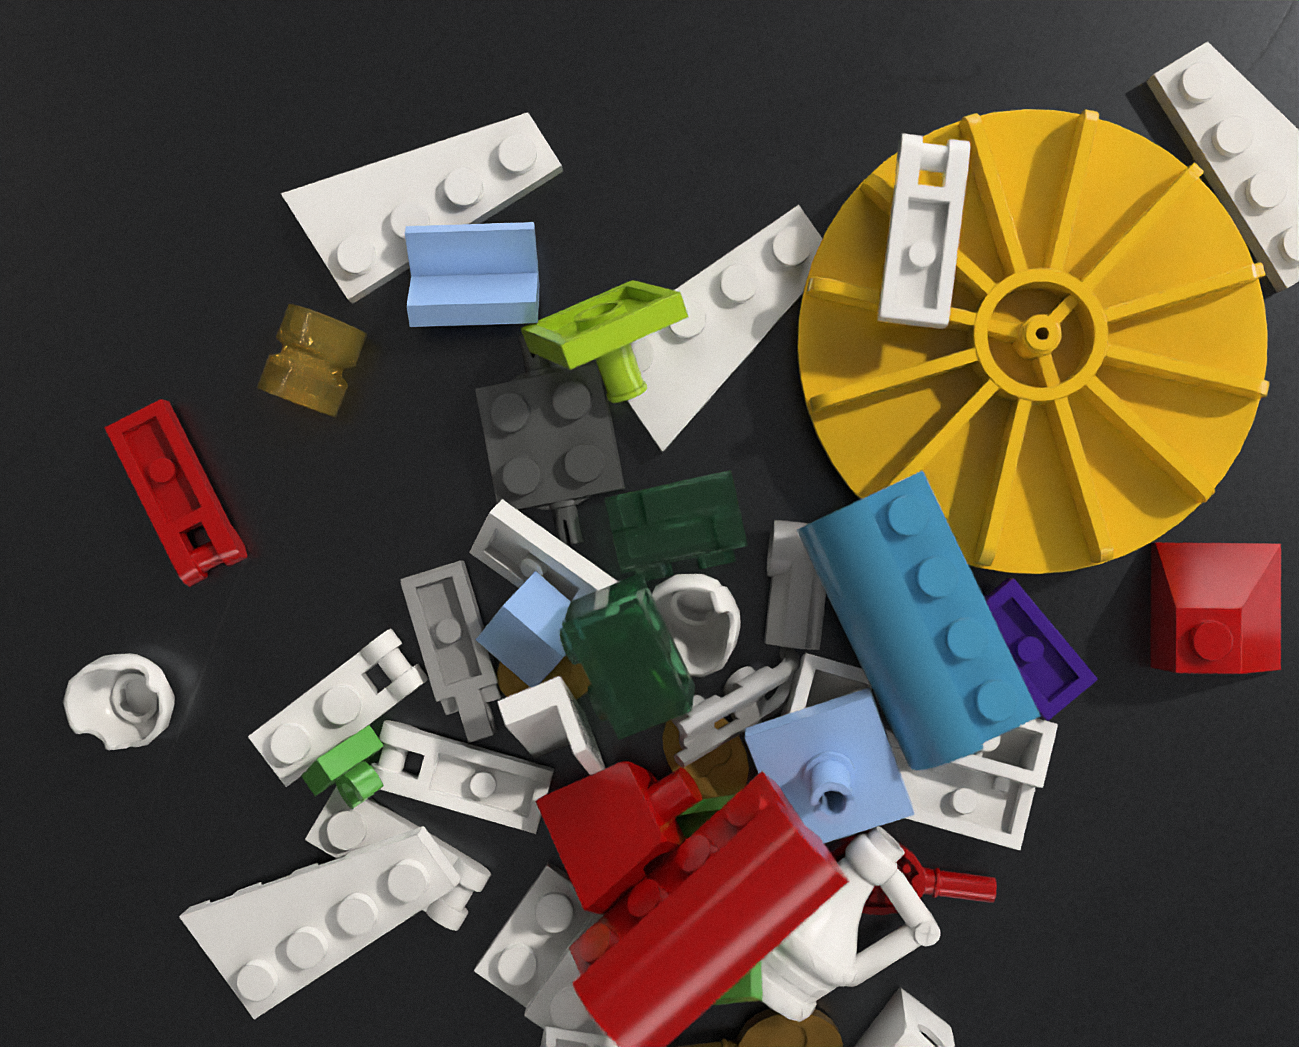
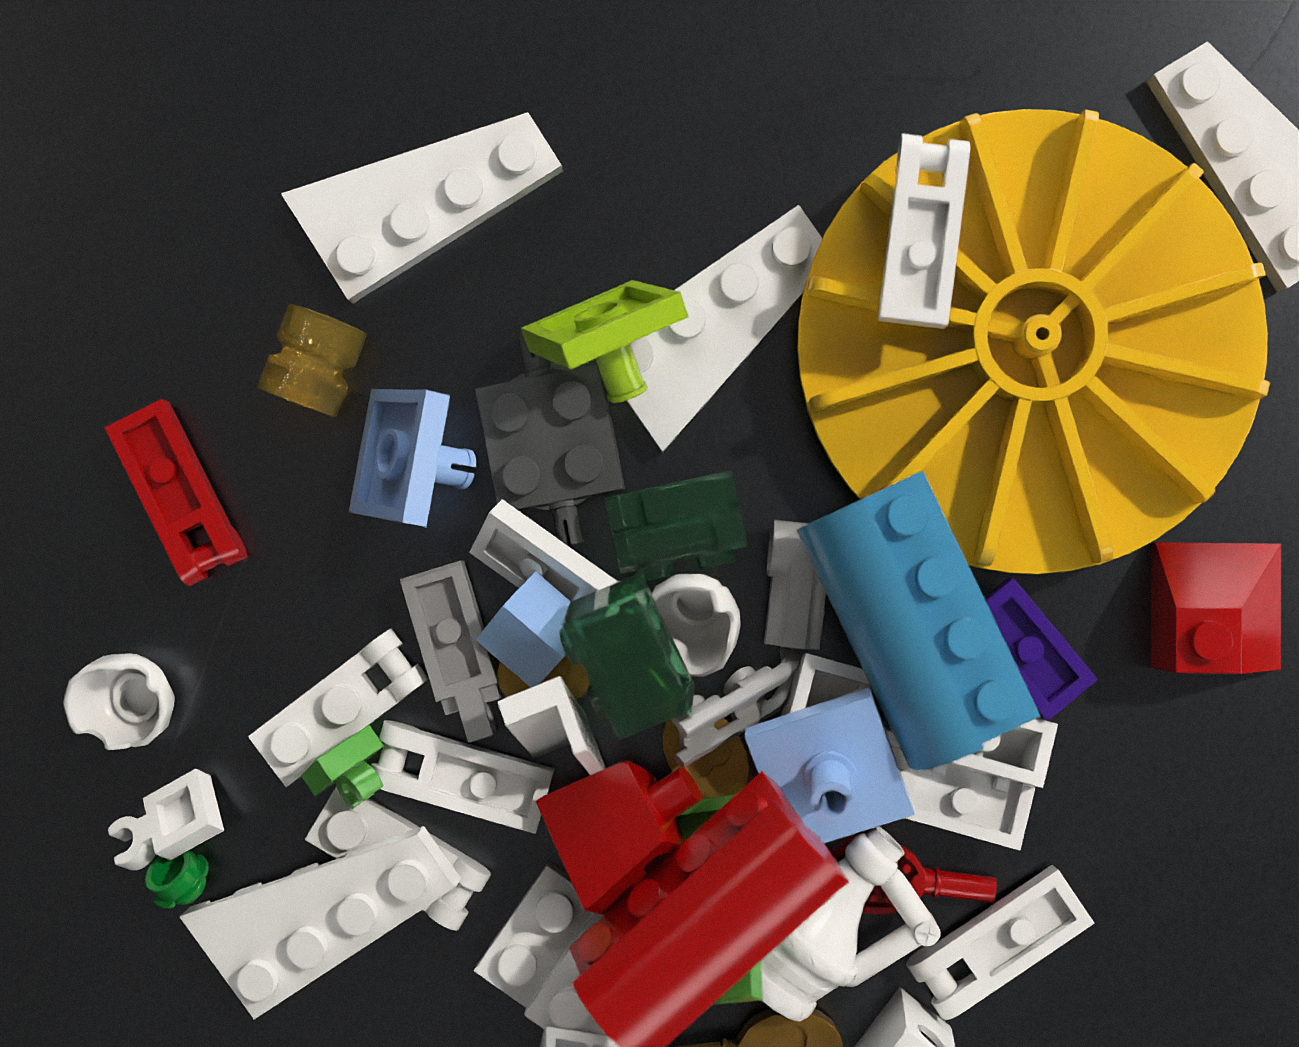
(174, 821): none -> white plate
(177, 880): none -> green plate
(405, 456): none -> light blue tile
(472, 274): light blue panel -> none
(1001, 942): none -> white plate

